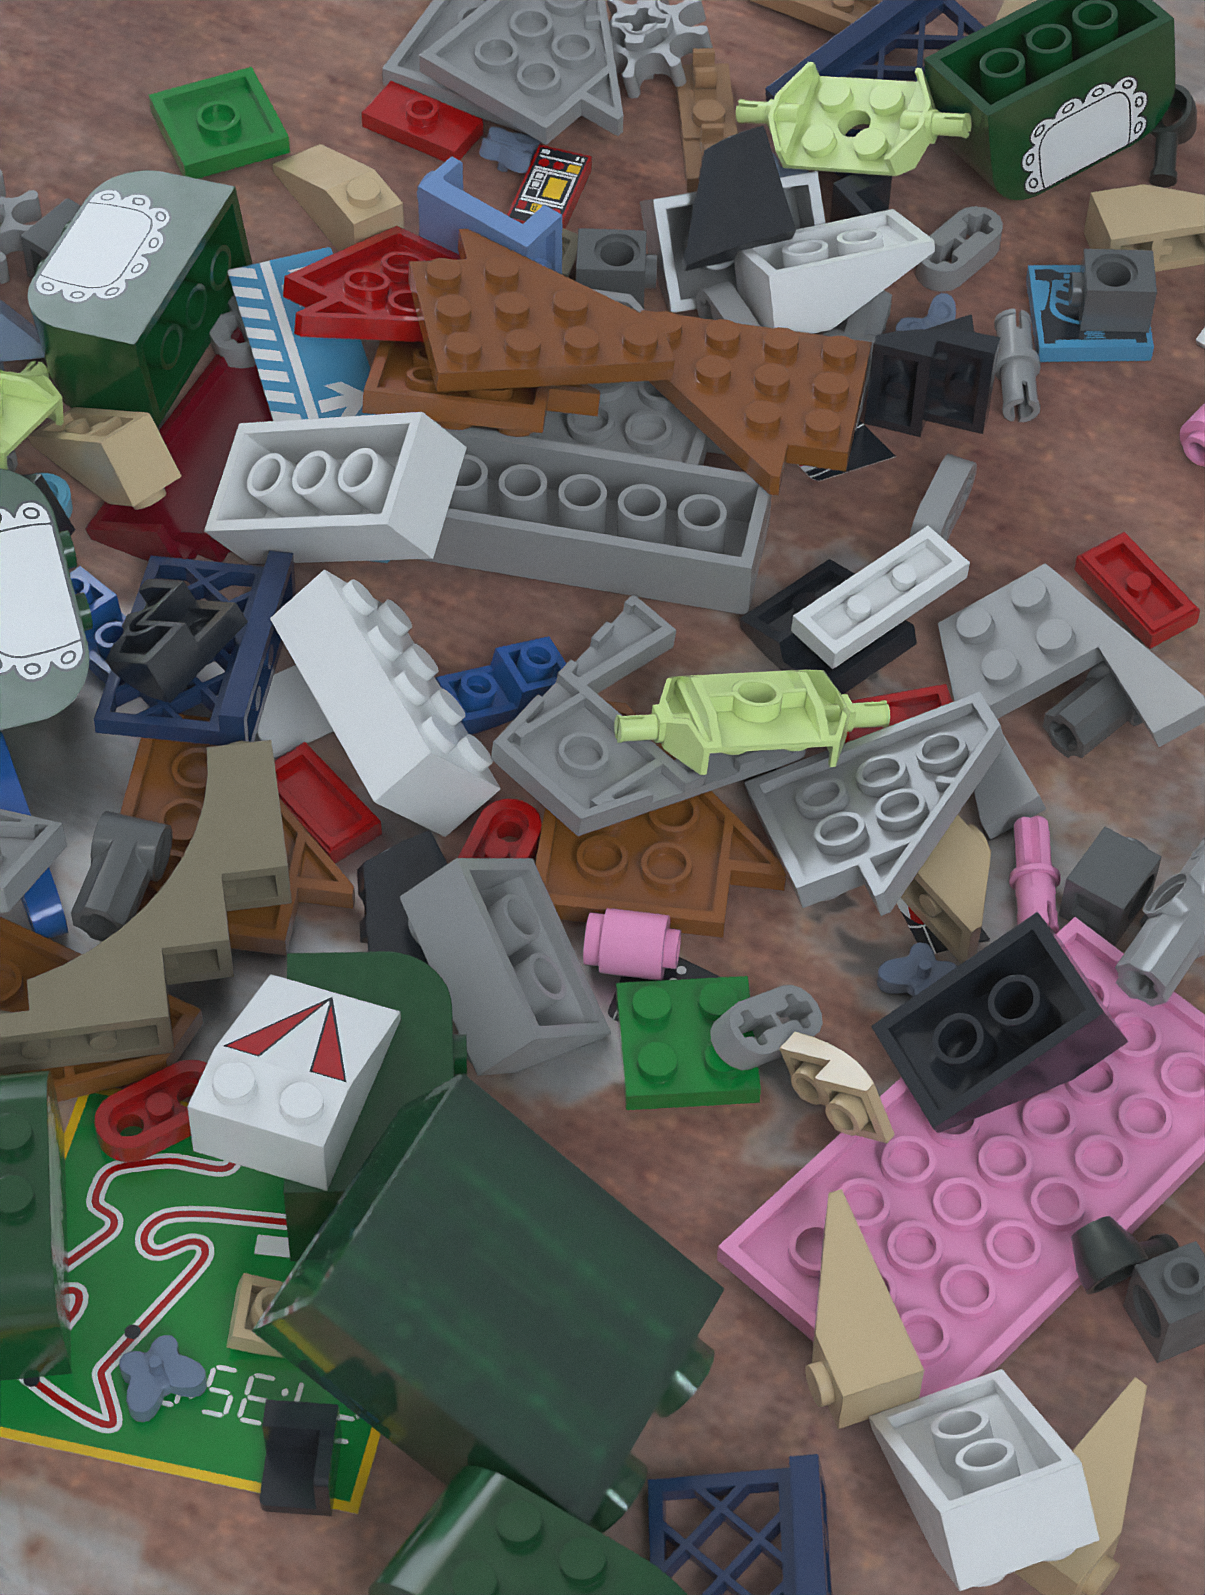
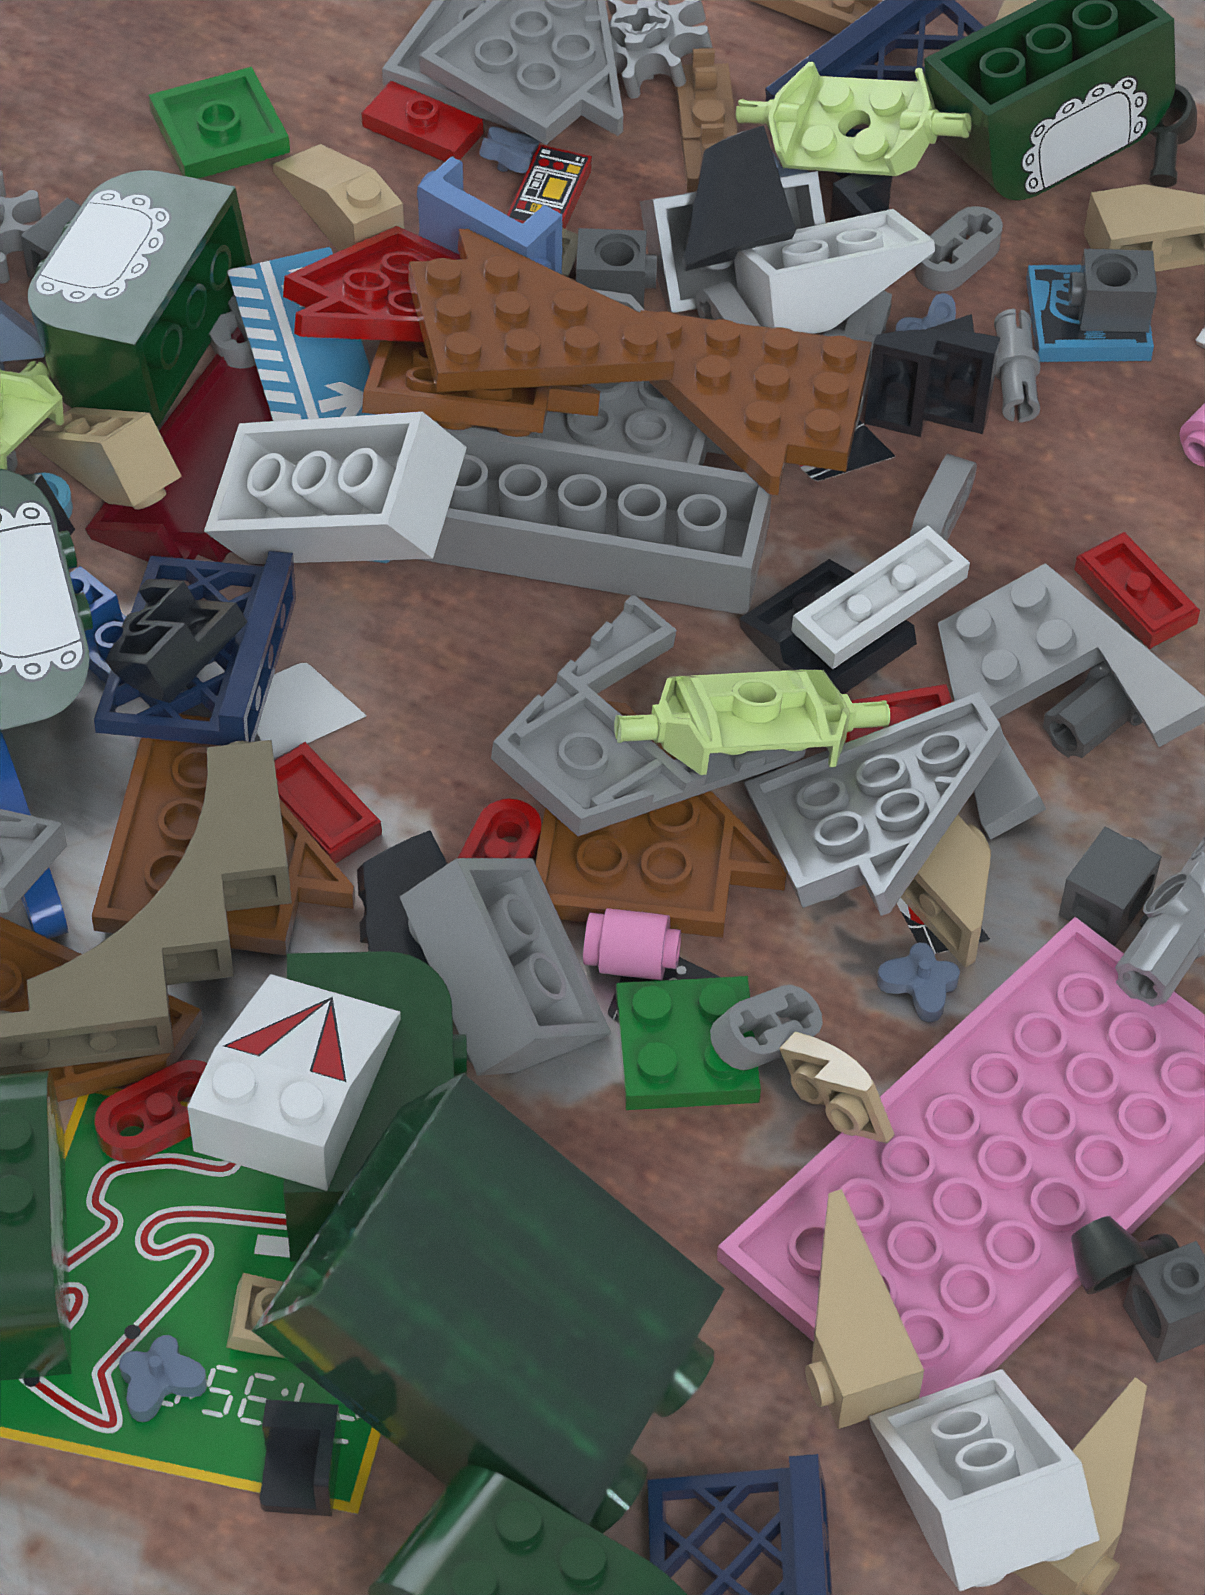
(123, 861): dark grey piece -> none
(386, 703): white brick -> none
(507, 685): blue slope -> none
(999, 1028): black slope -> none
(1034, 875): bright pink axle -> none

